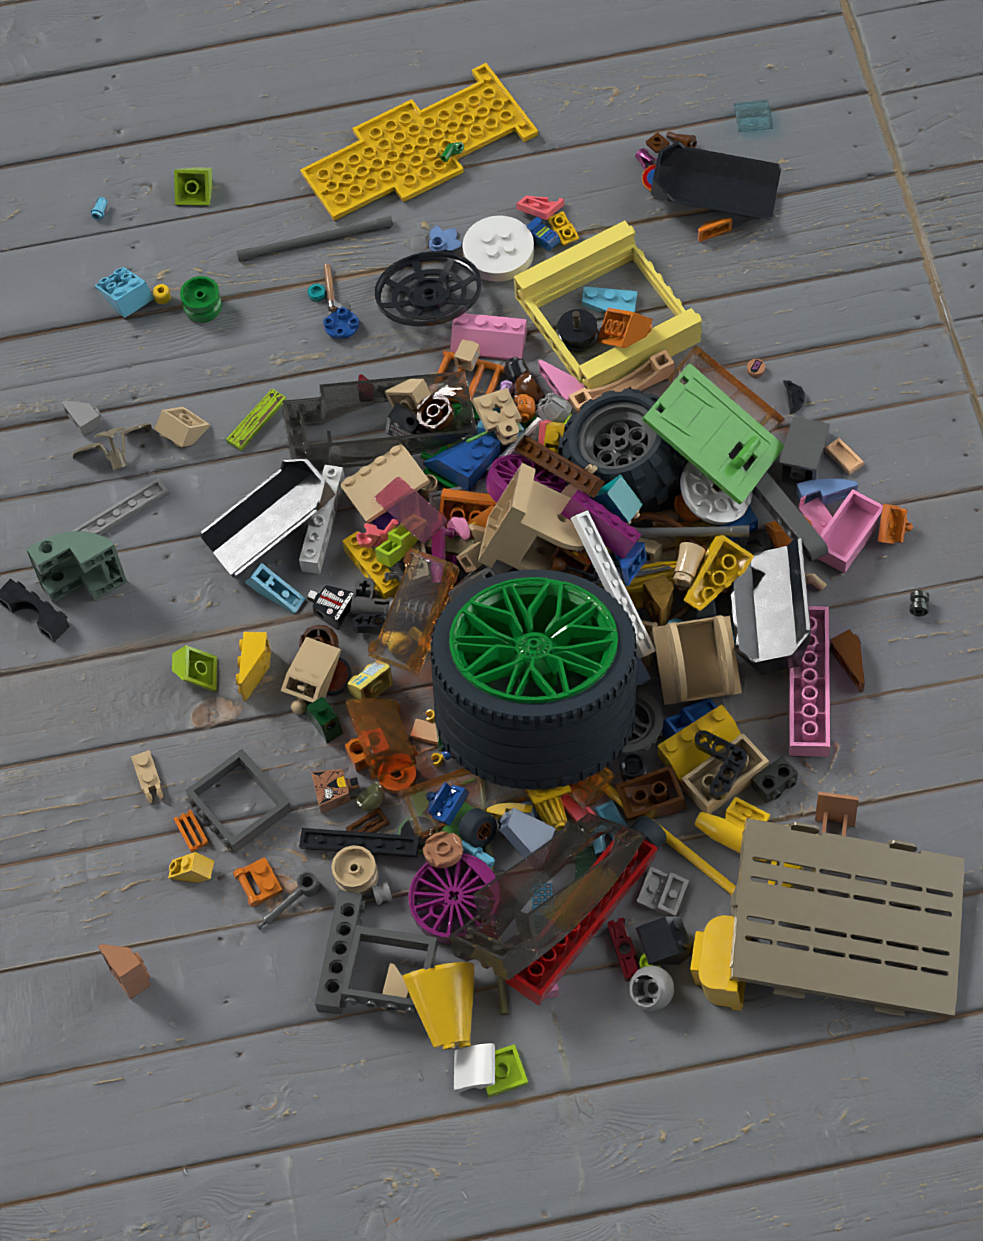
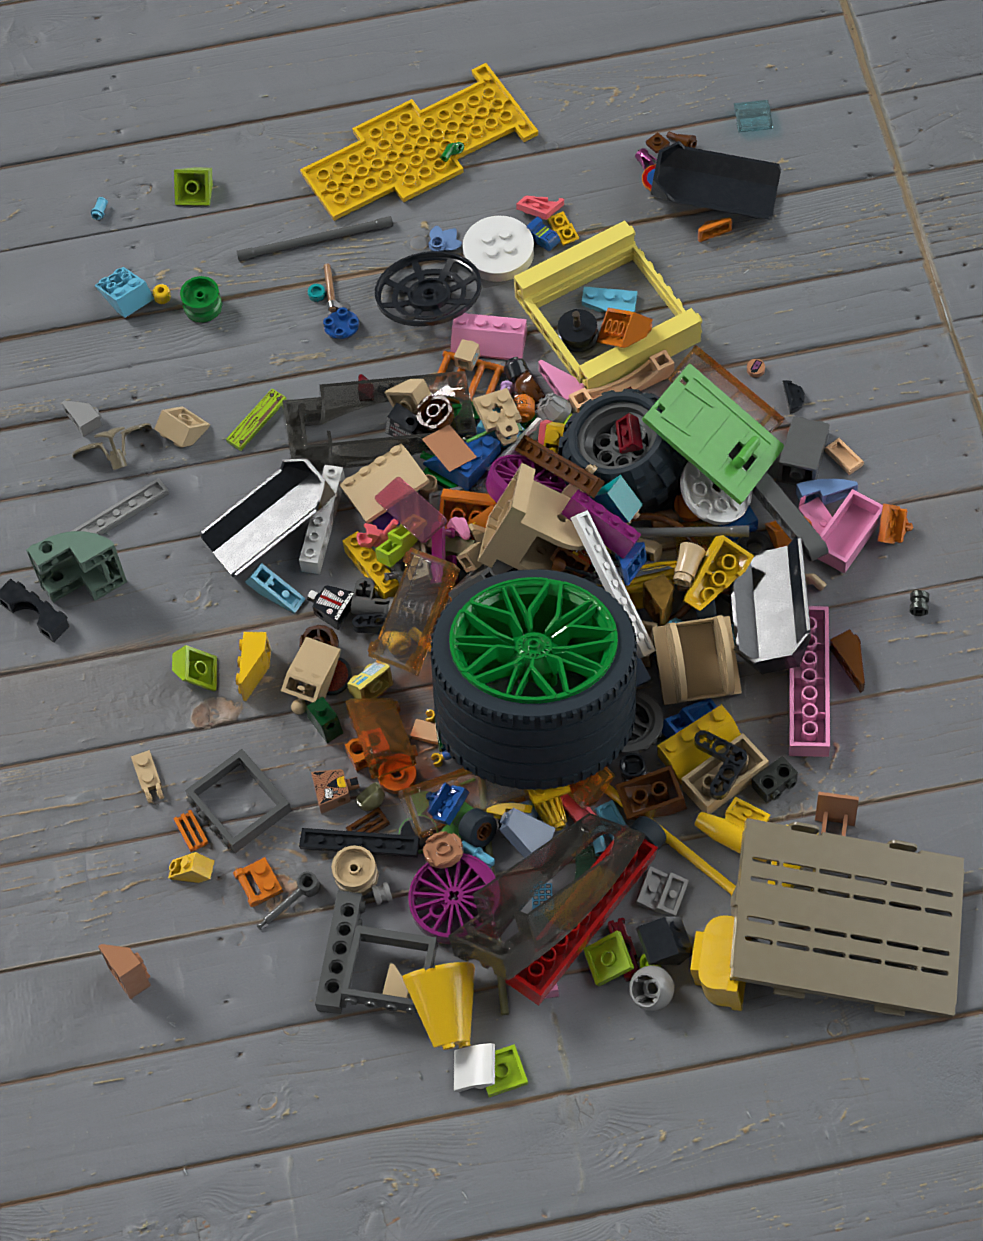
(449, 448): none -> nougat sticker
(608, 958): none -> lime plate
(629, 433): none -> dark red slope

